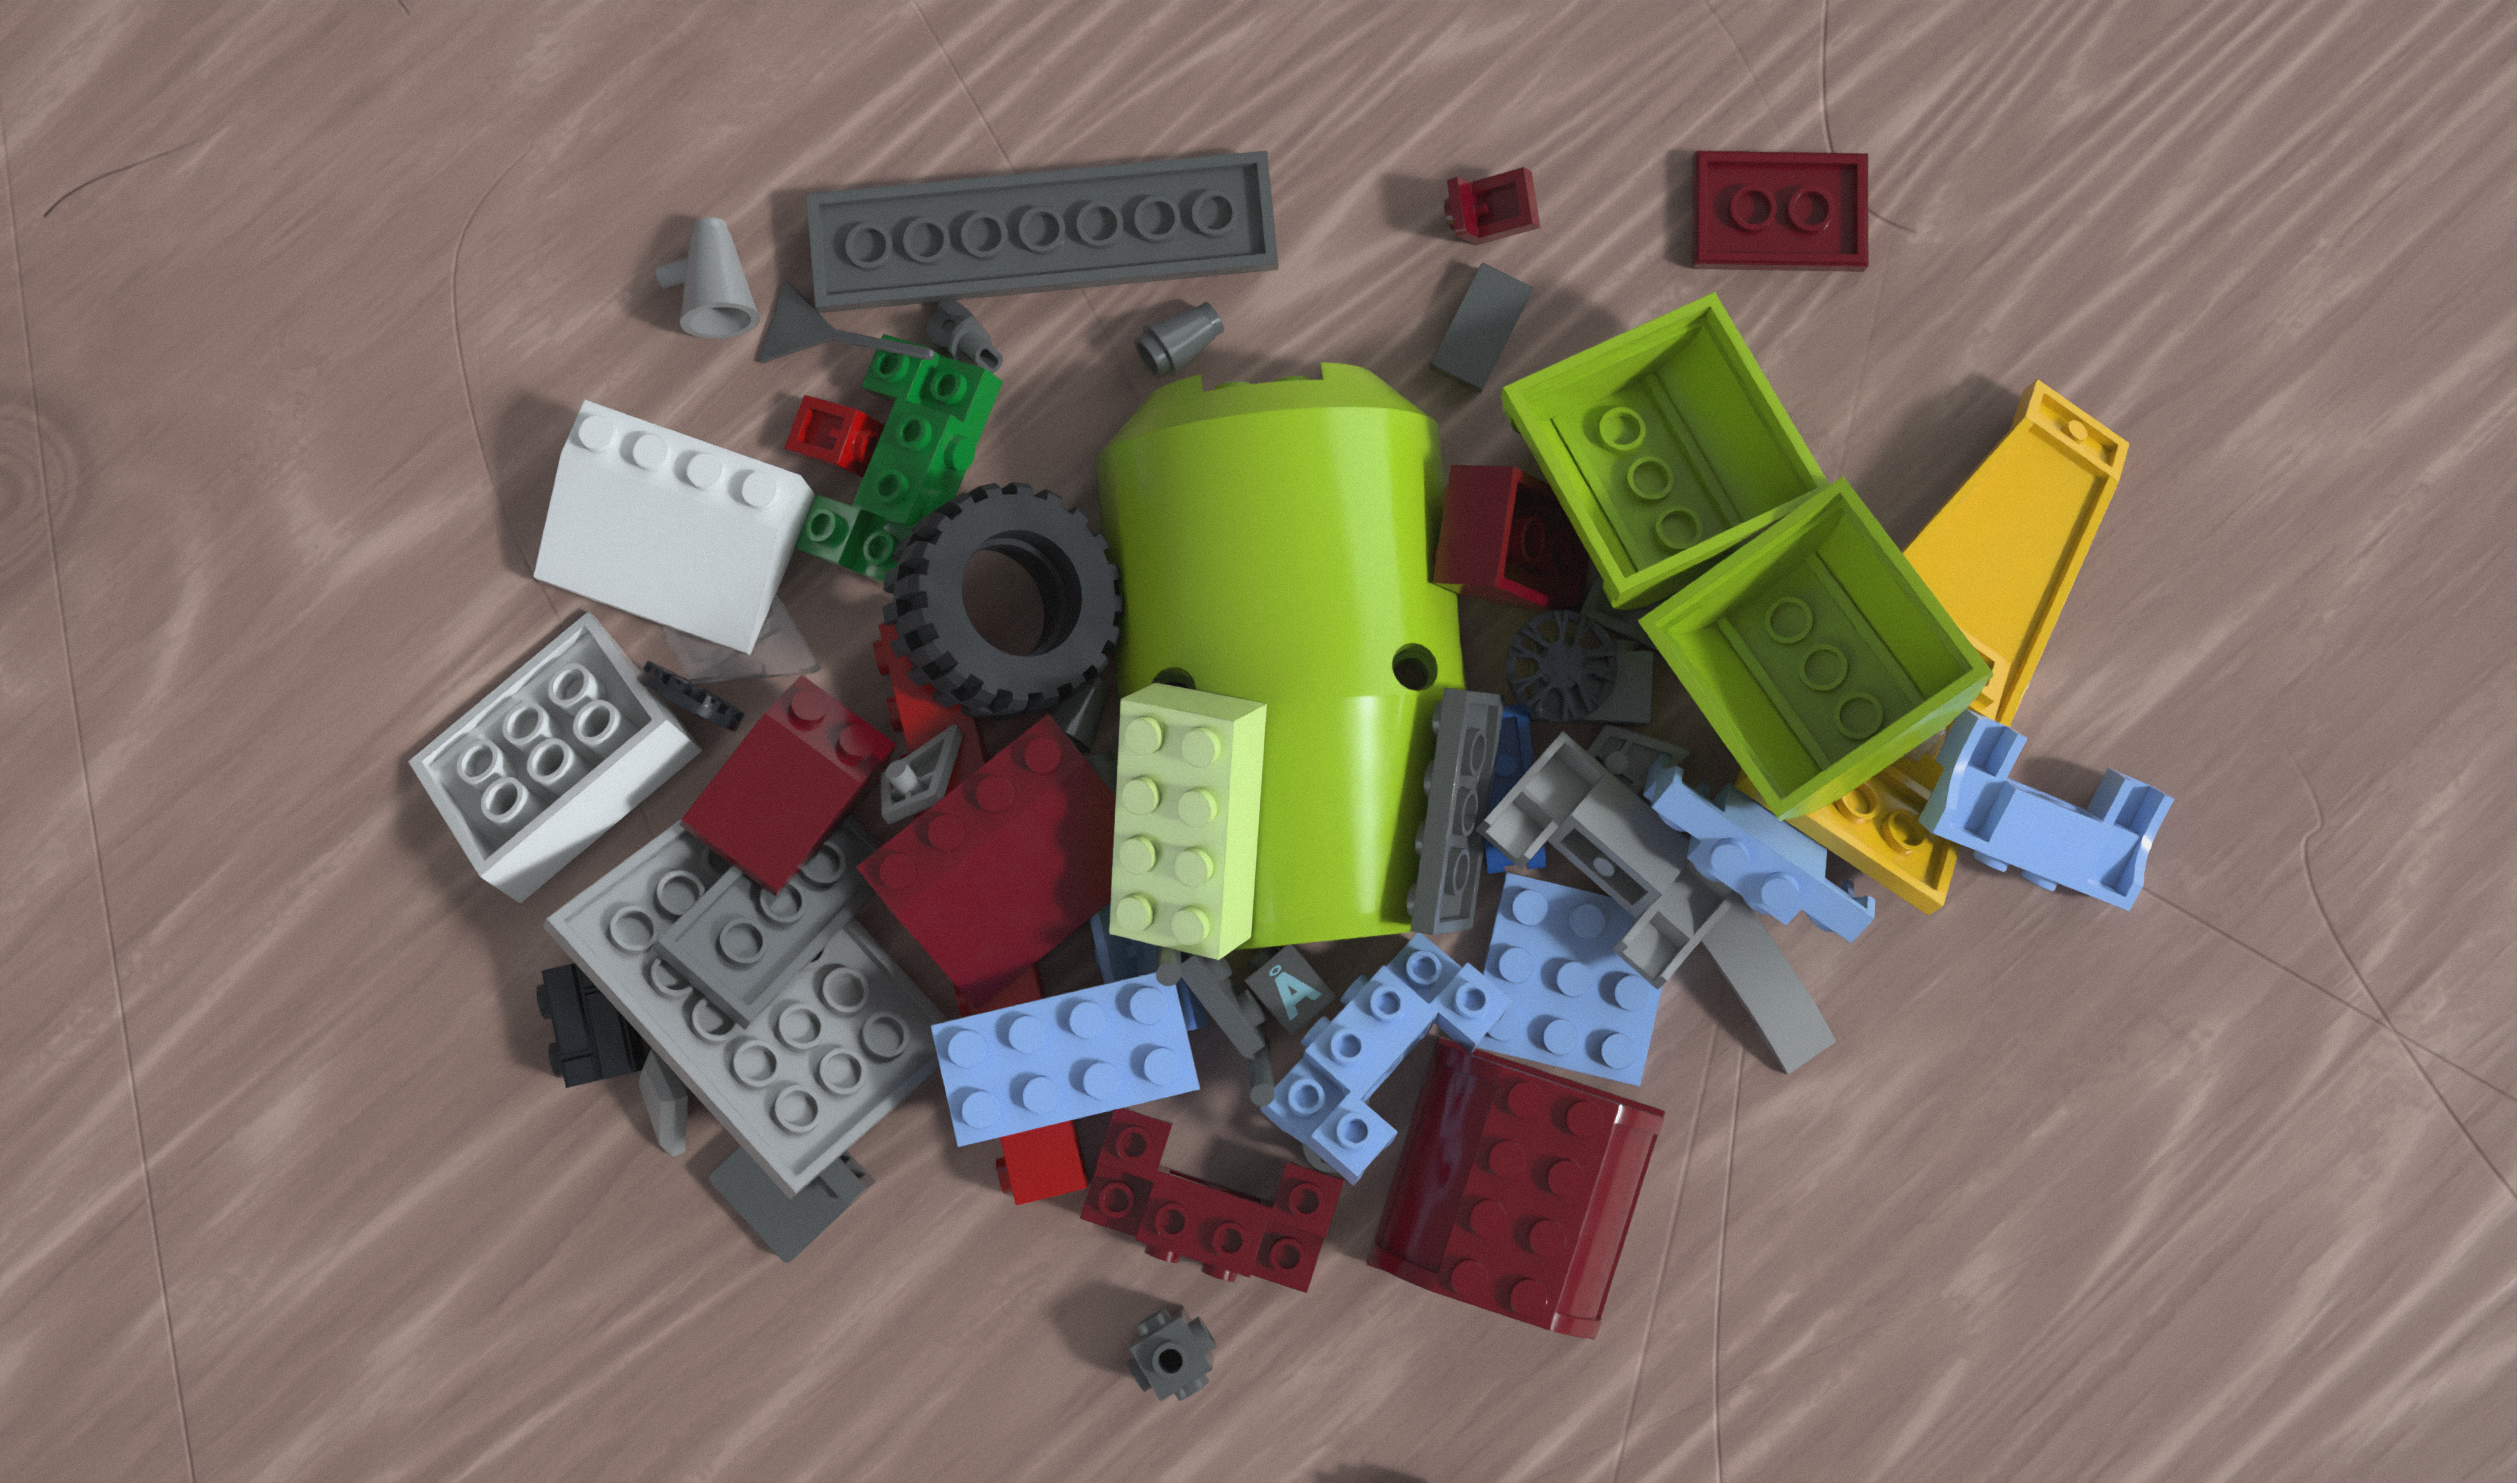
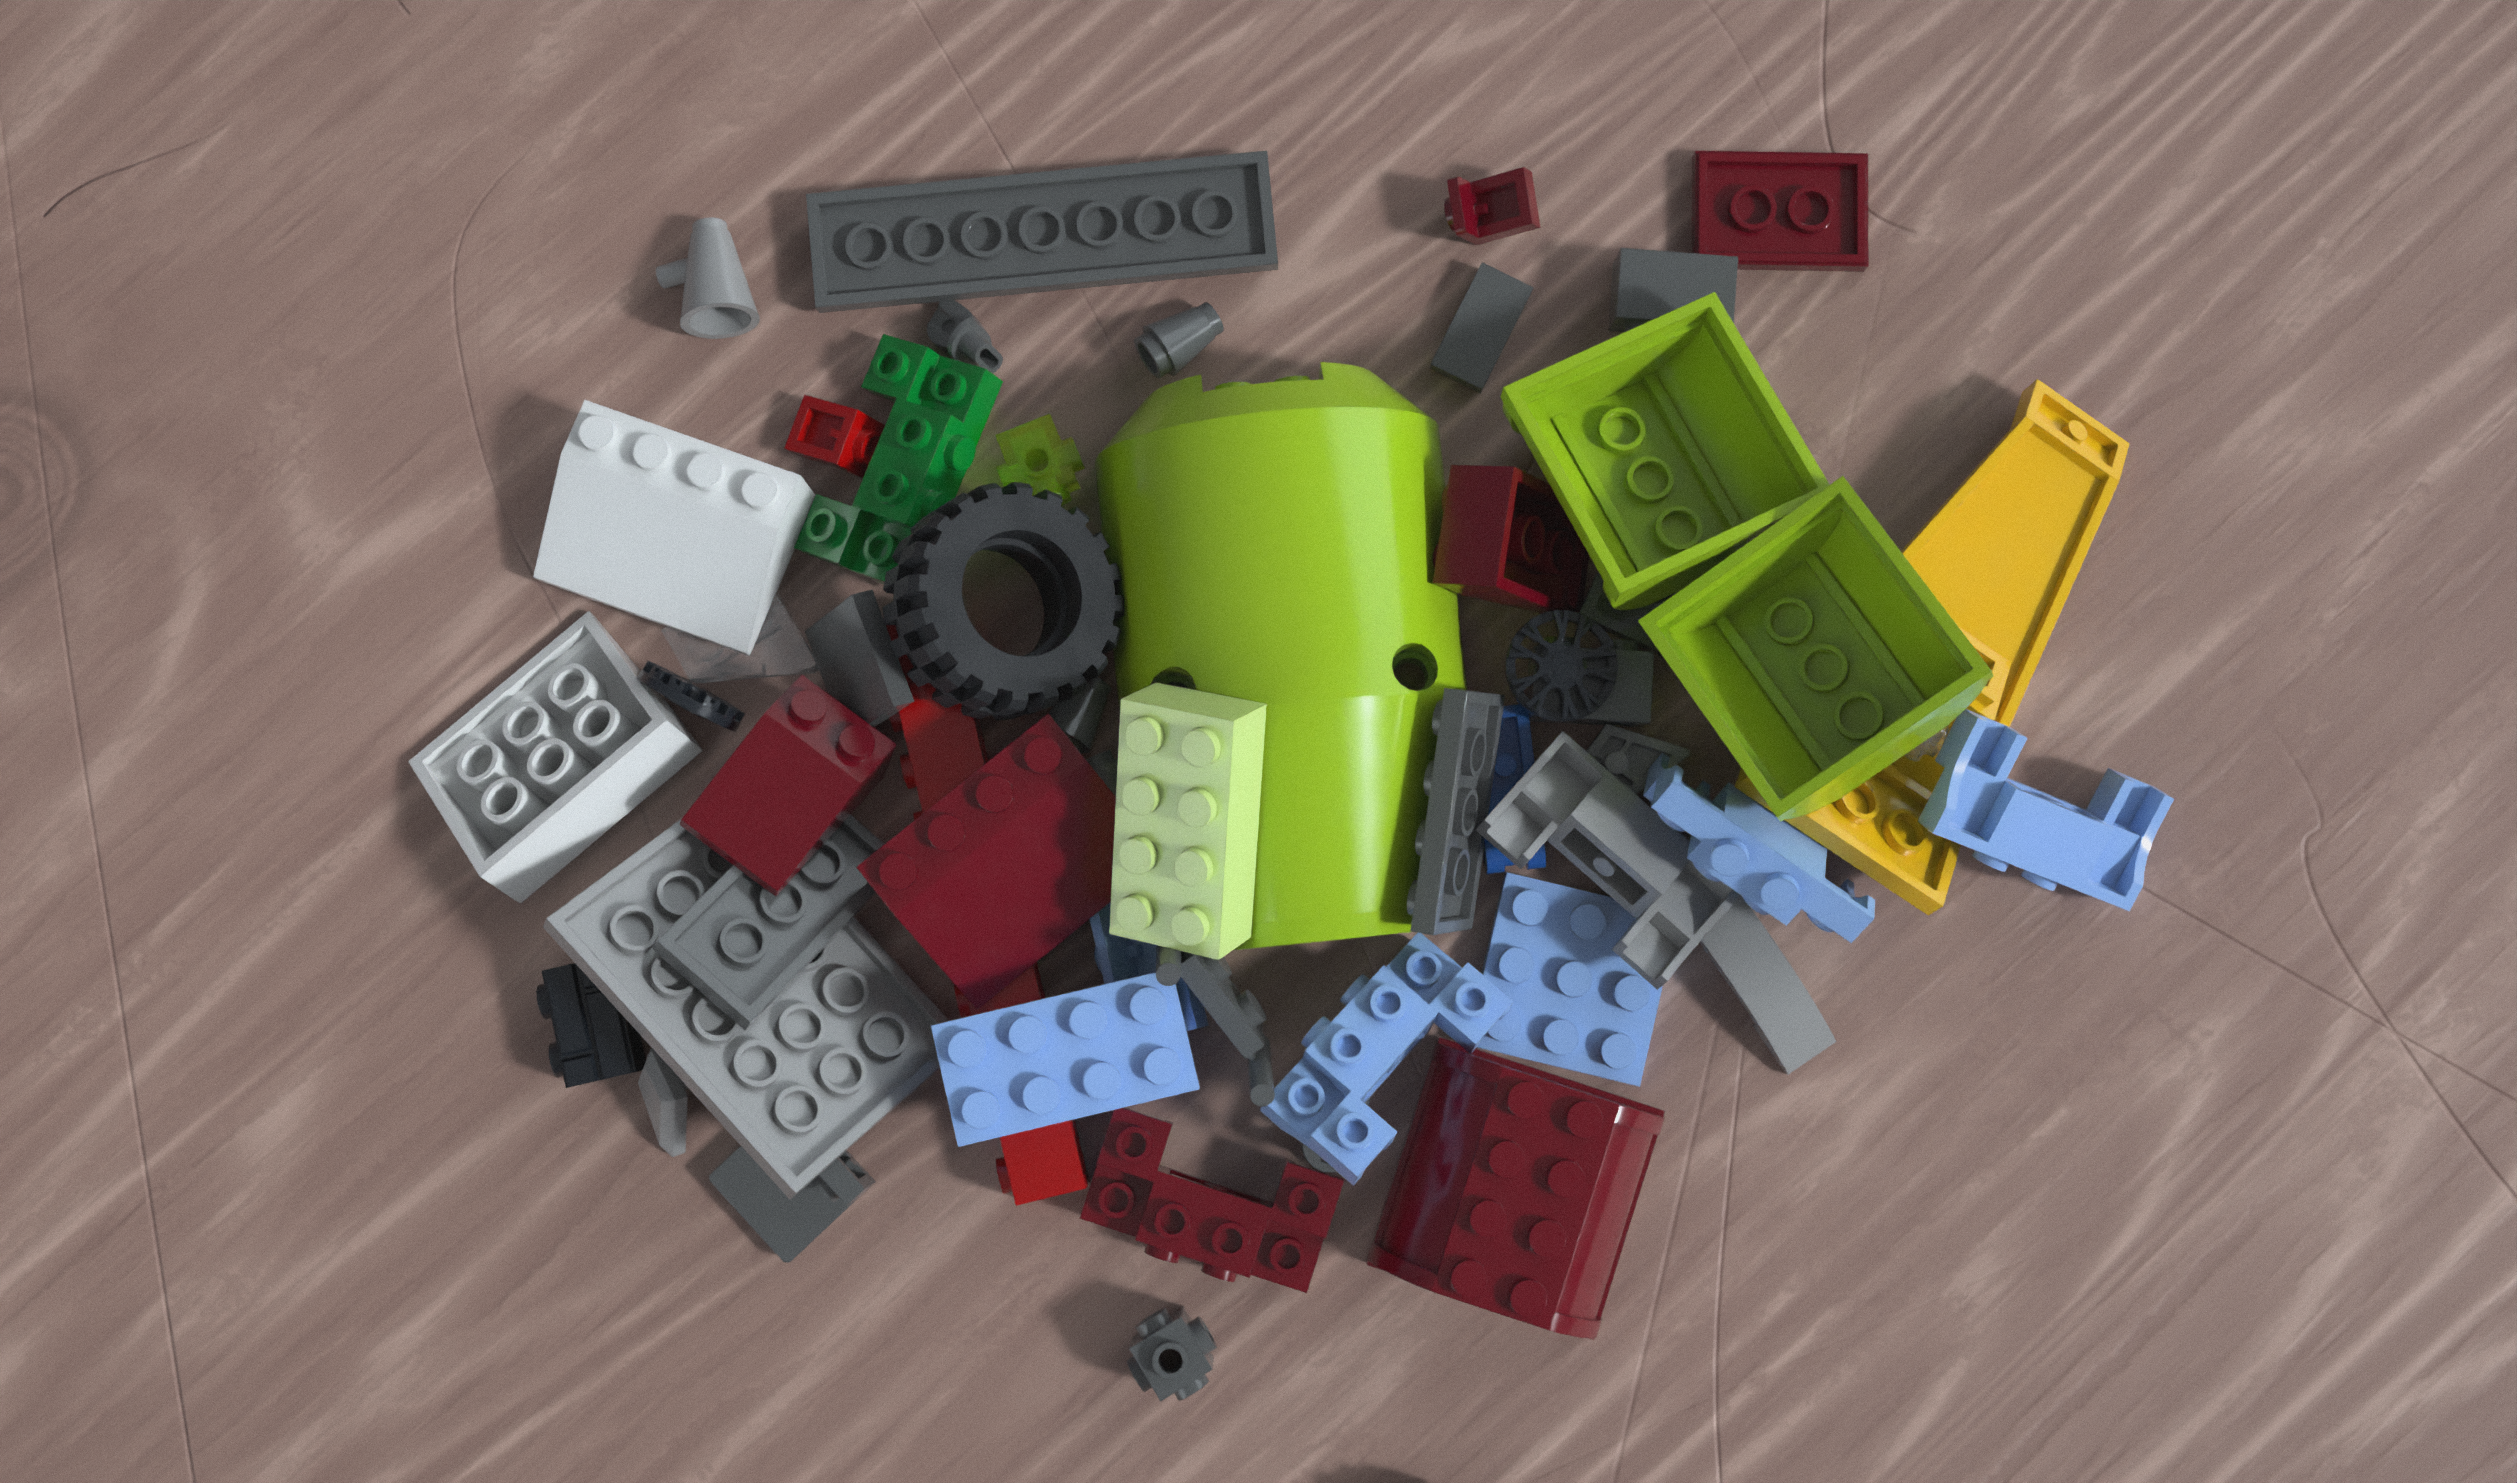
(800, 327): dark grey piece -> none
(859, 660): none -> dark grey tile
(920, 777): light grey piece -> none
(1038, 444): none -> clear neon green brick
(1288, 986): dark grey brick -> none
(1660, 281): none -> dark grey brick

